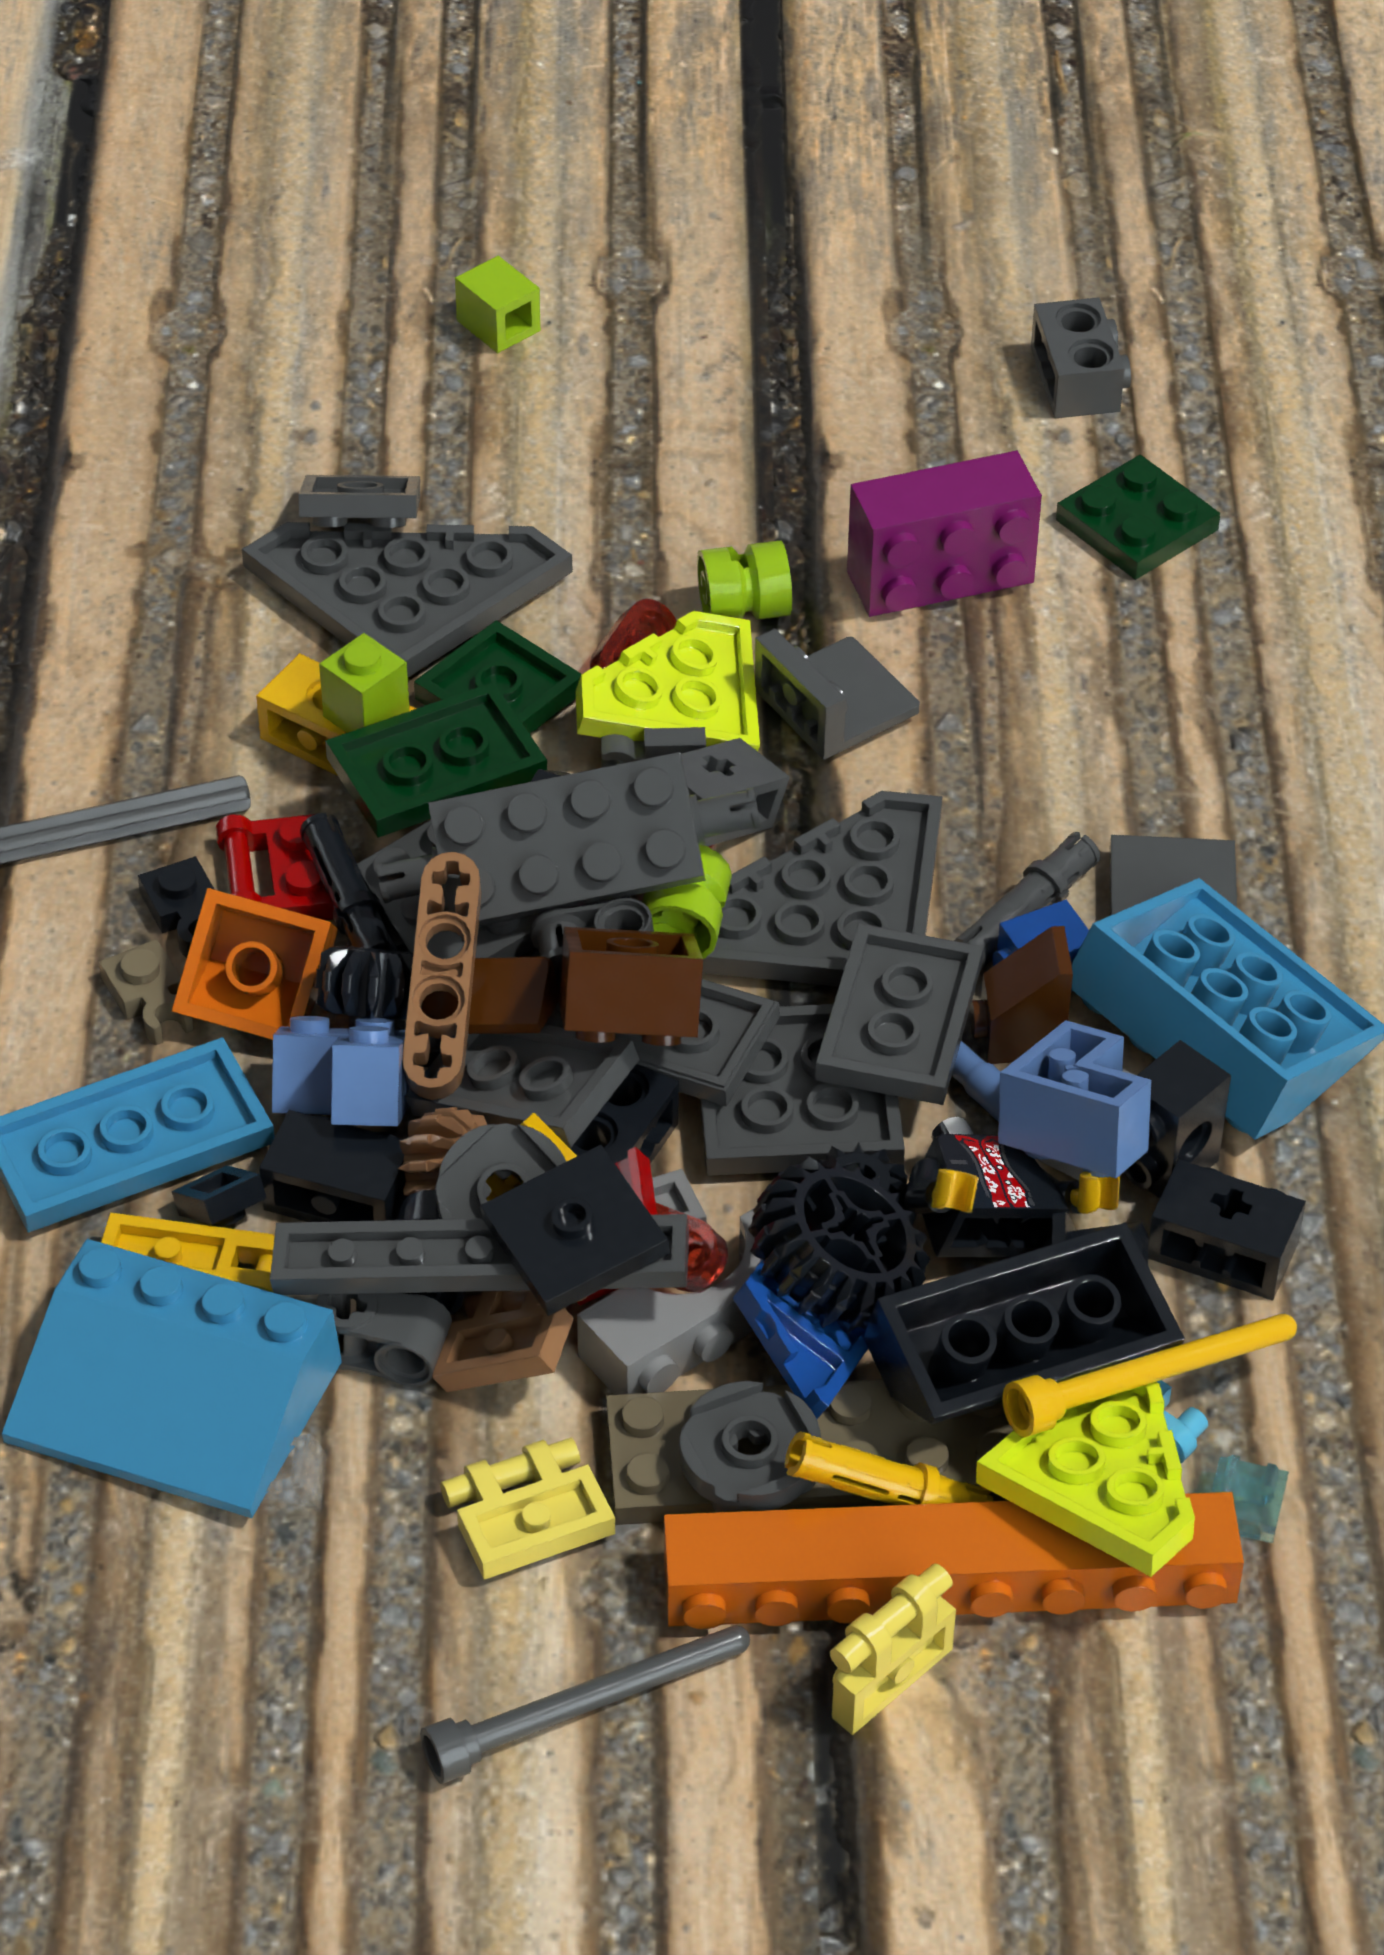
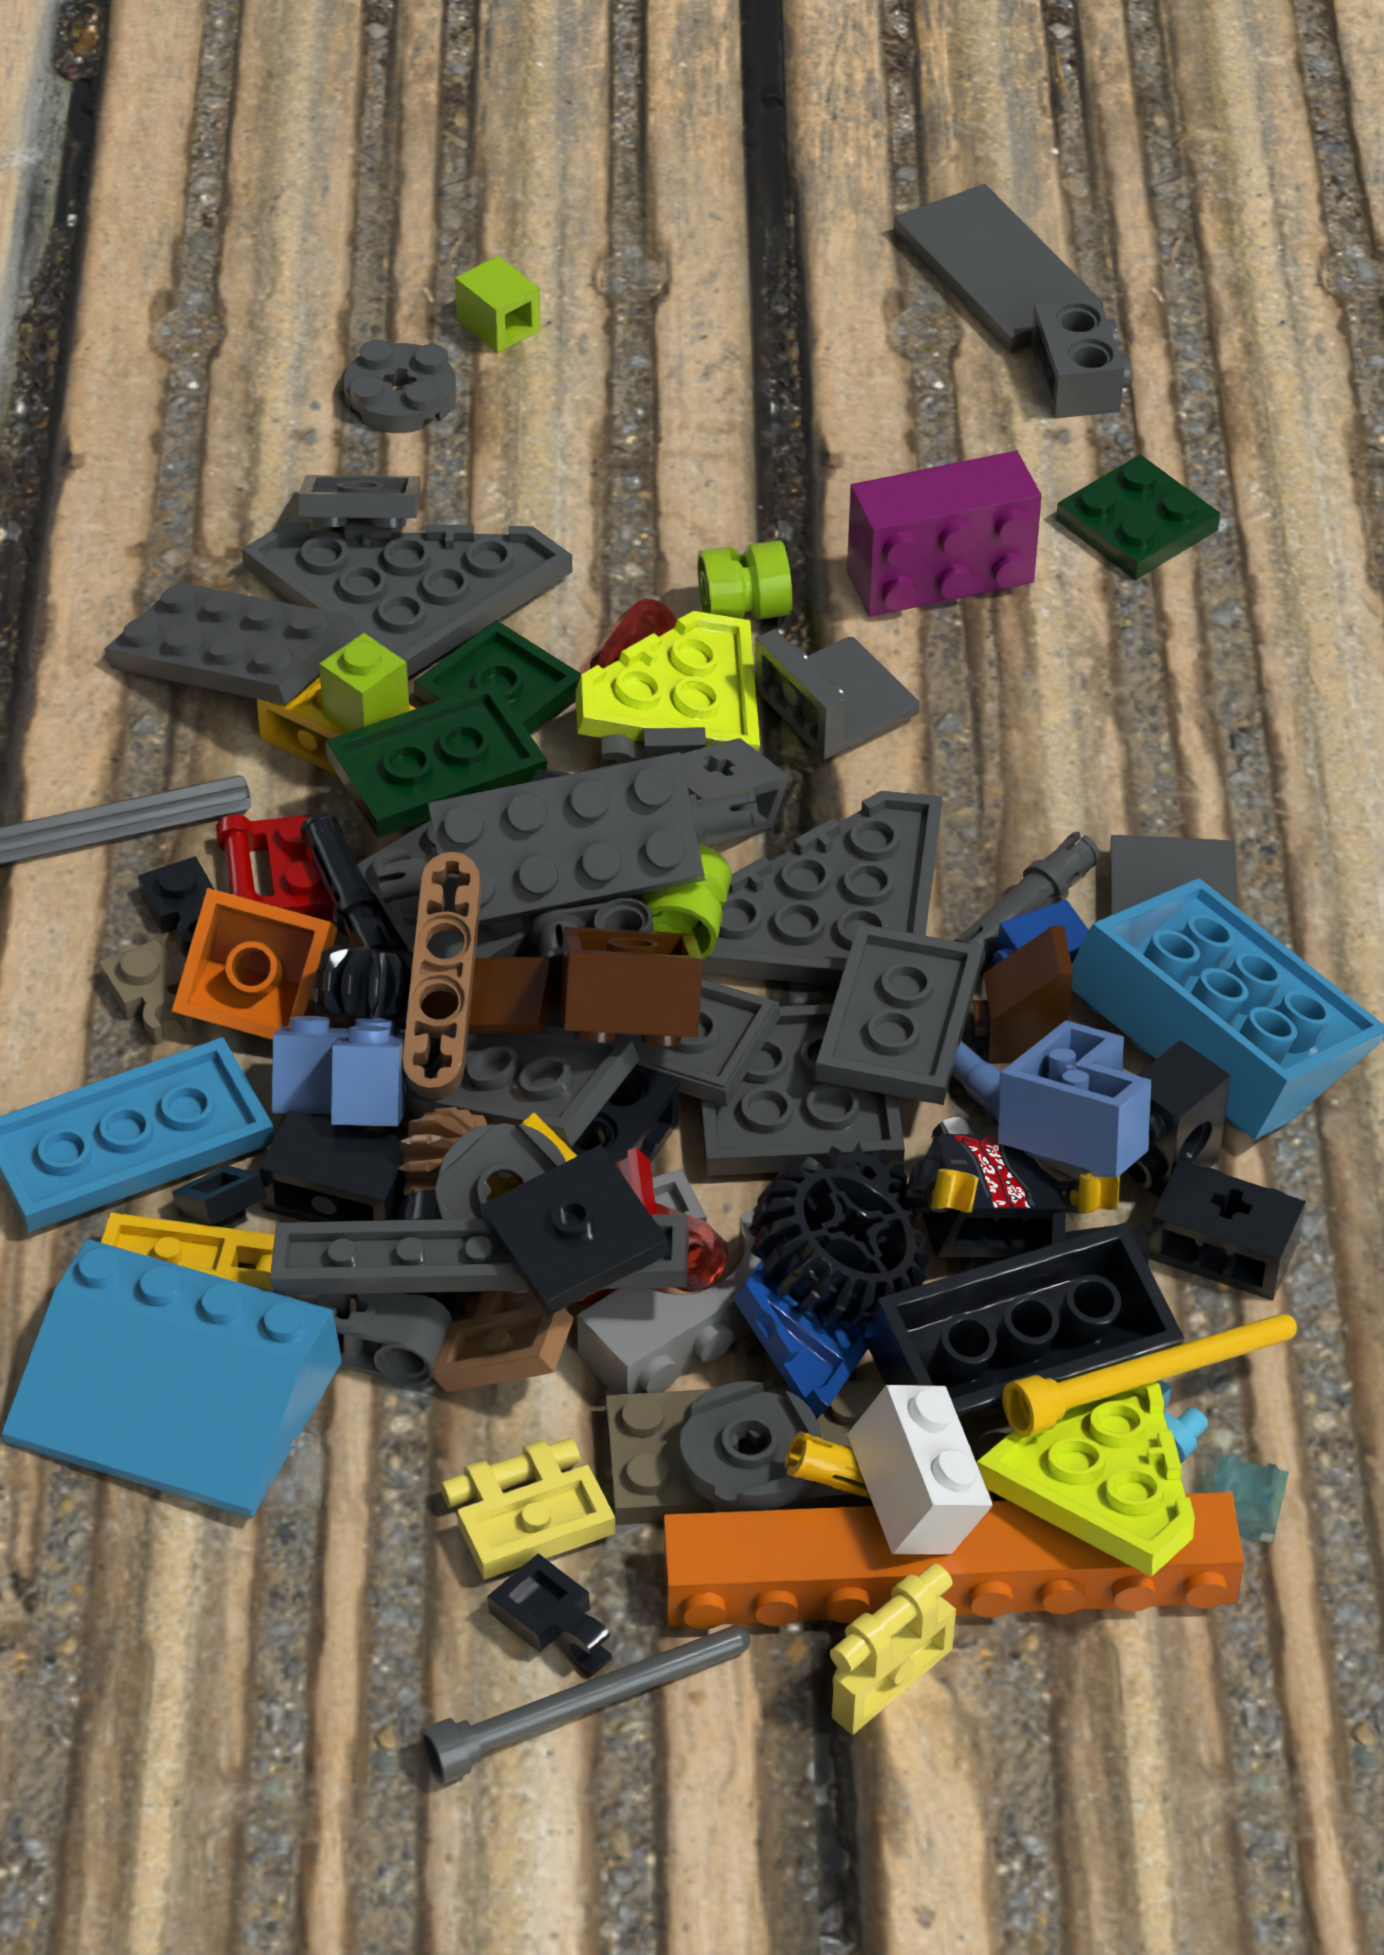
(231, 642): none -> dark grey plate
(422, 371): none -> dark grey plate
(549, 1606): none -> black plate
(919, 1469): none -> white brick
(989, 261): none -> dark grey tile

